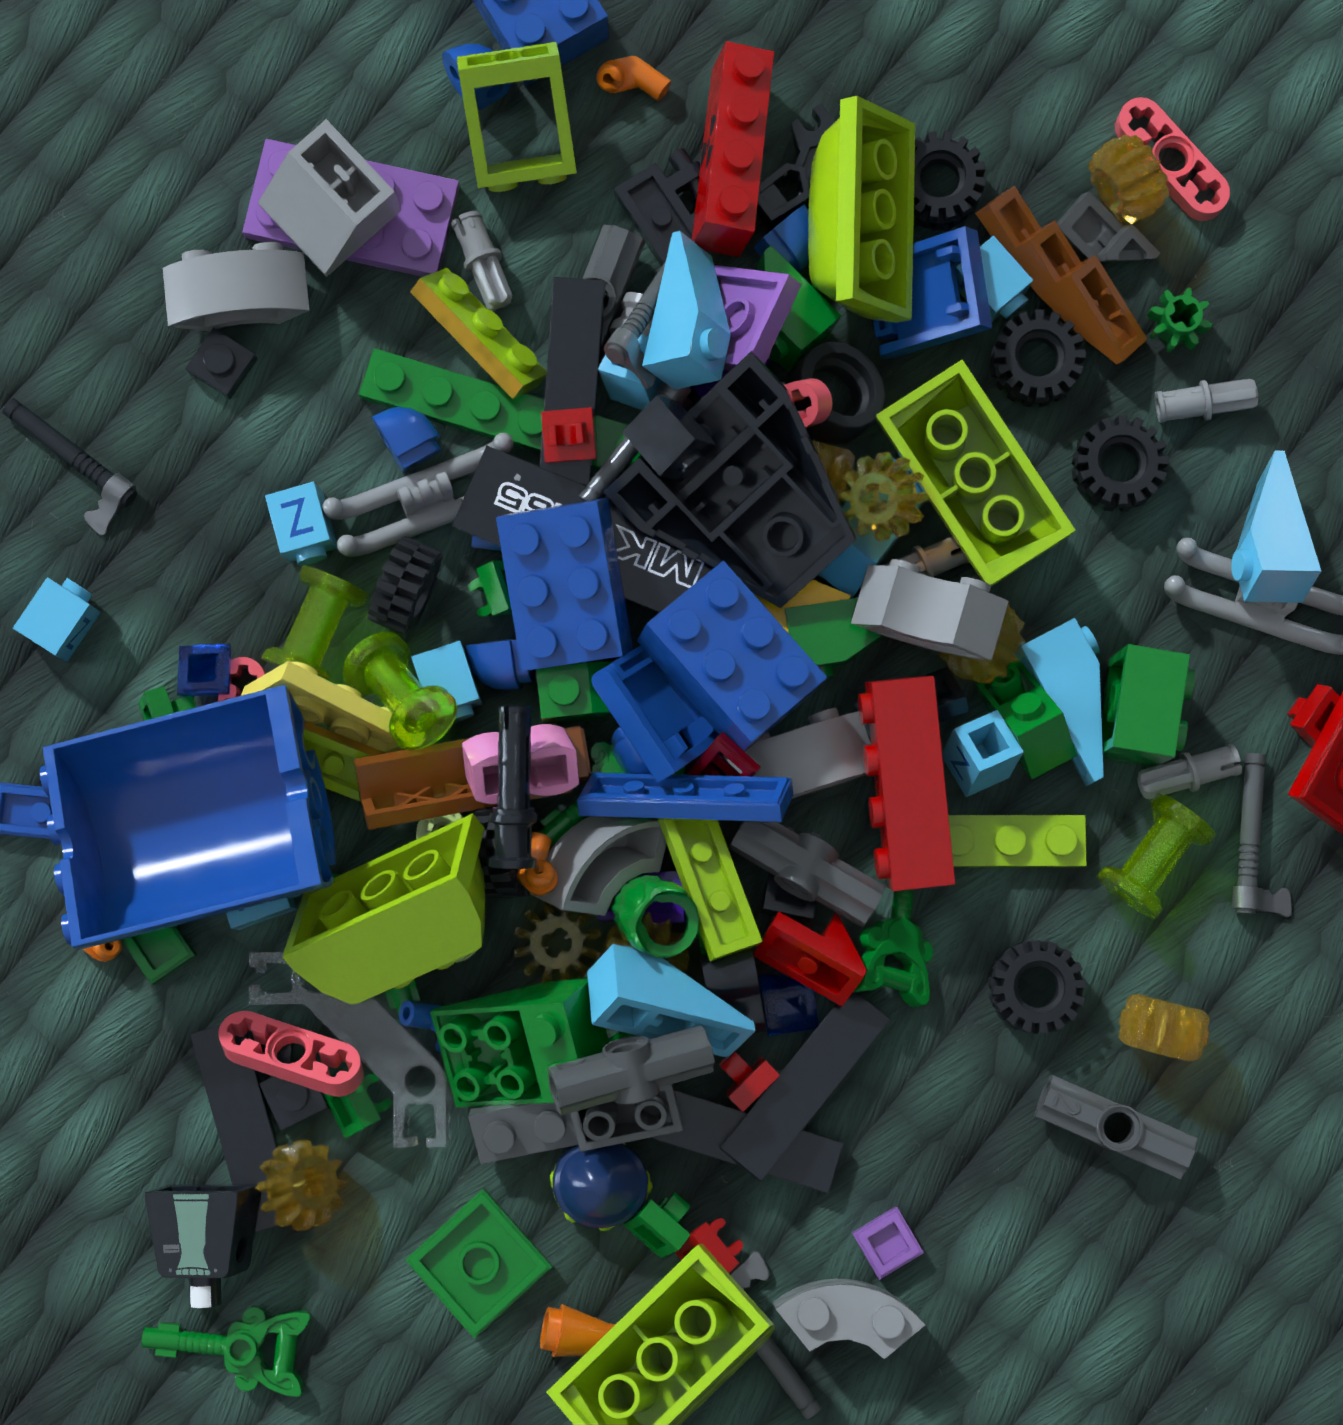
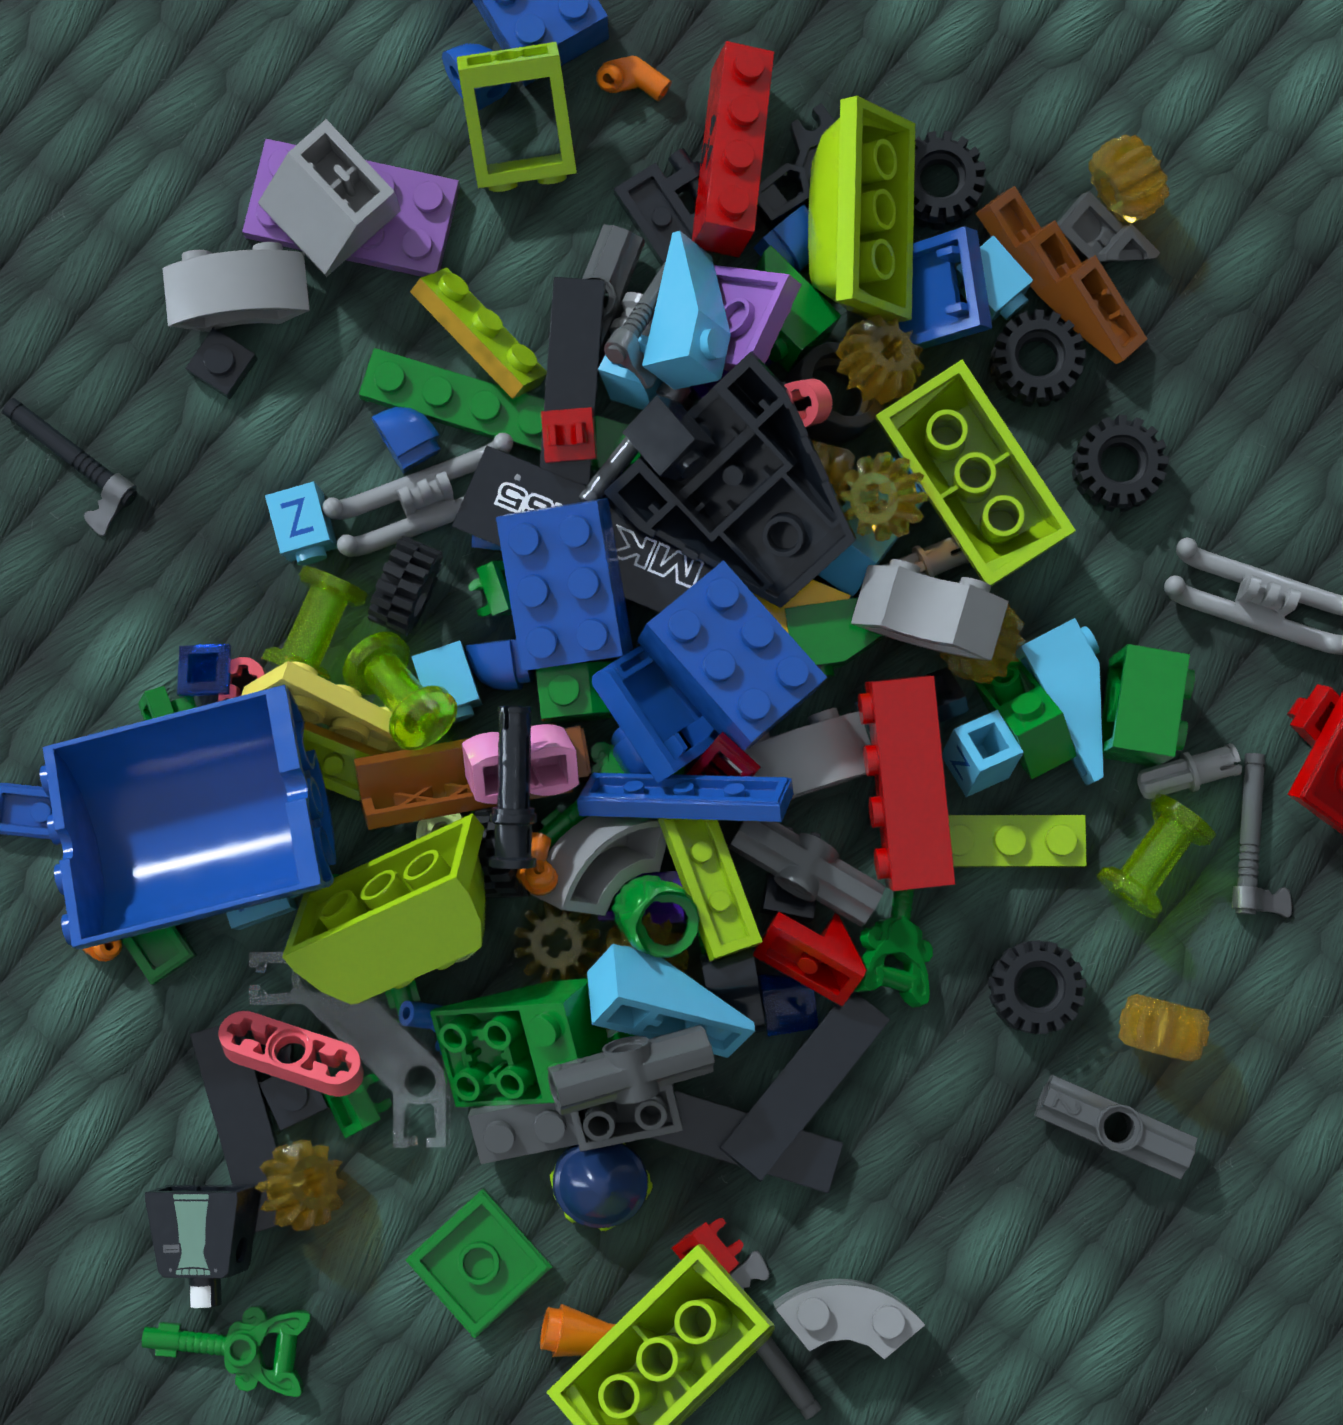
(58, 617): medium azure brick -> none
(482, 260): light grey axle -> none
(659, 1226): green tile -> none
(749, 1081): red tile -> none
(879, 359): none -> clear yellow gear
(887, 1242): medium lavender tile -> none
(1179, 333): green gear -> none
(1206, 400): light grey axle -> none
(1207, 174): coral beam -> none
(1275, 547): medium azure slope -> none

